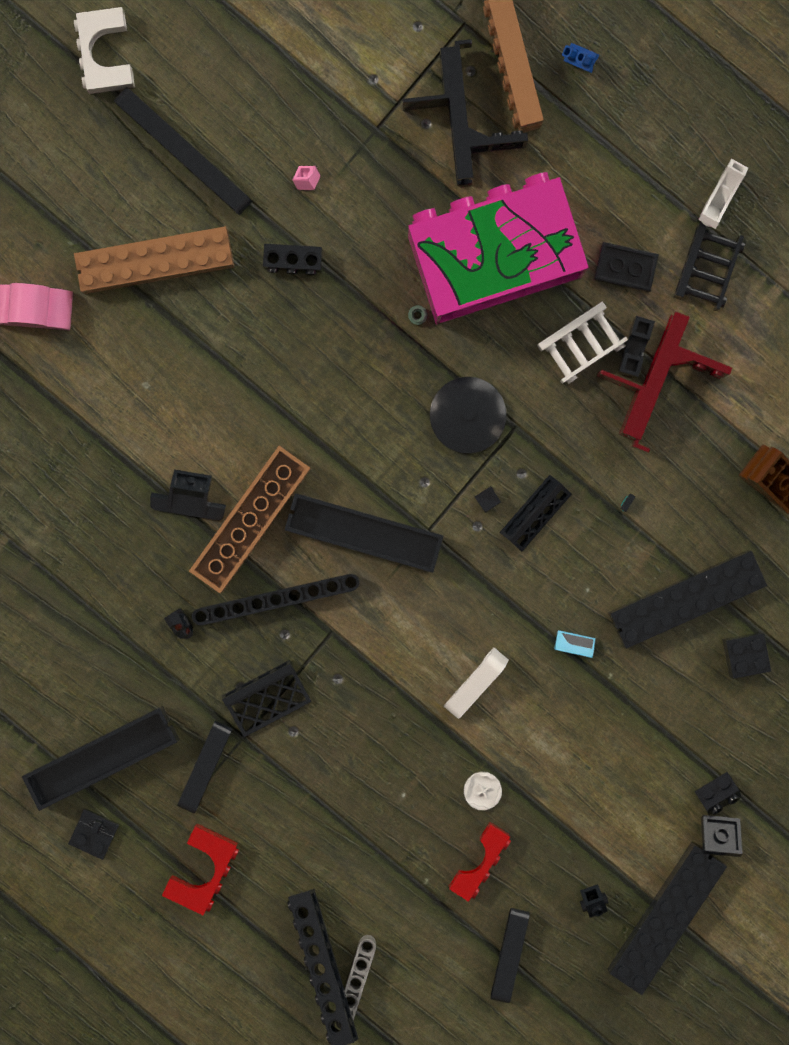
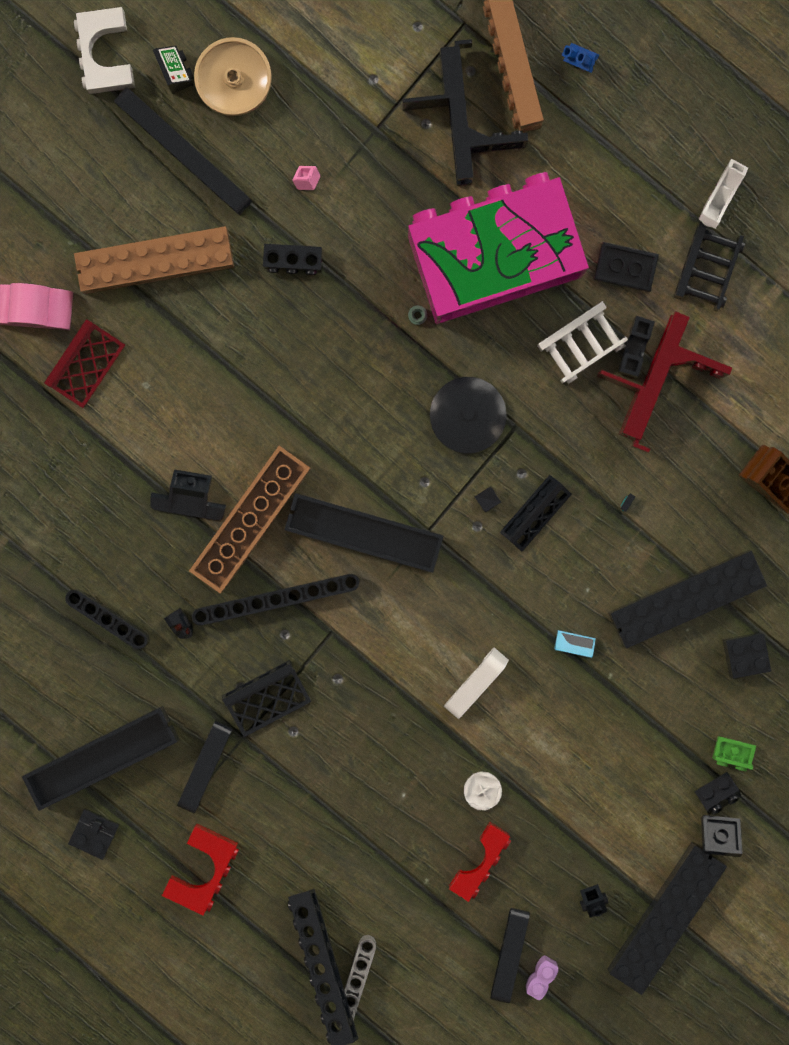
(69, 355): none -> dark red fence
(98, 616): none -> black beam
(173, 68): none -> slope
(232, 76): none -> tan dish
(545, 973): none -> lavender brick
(734, 752): none -> bright green bracket

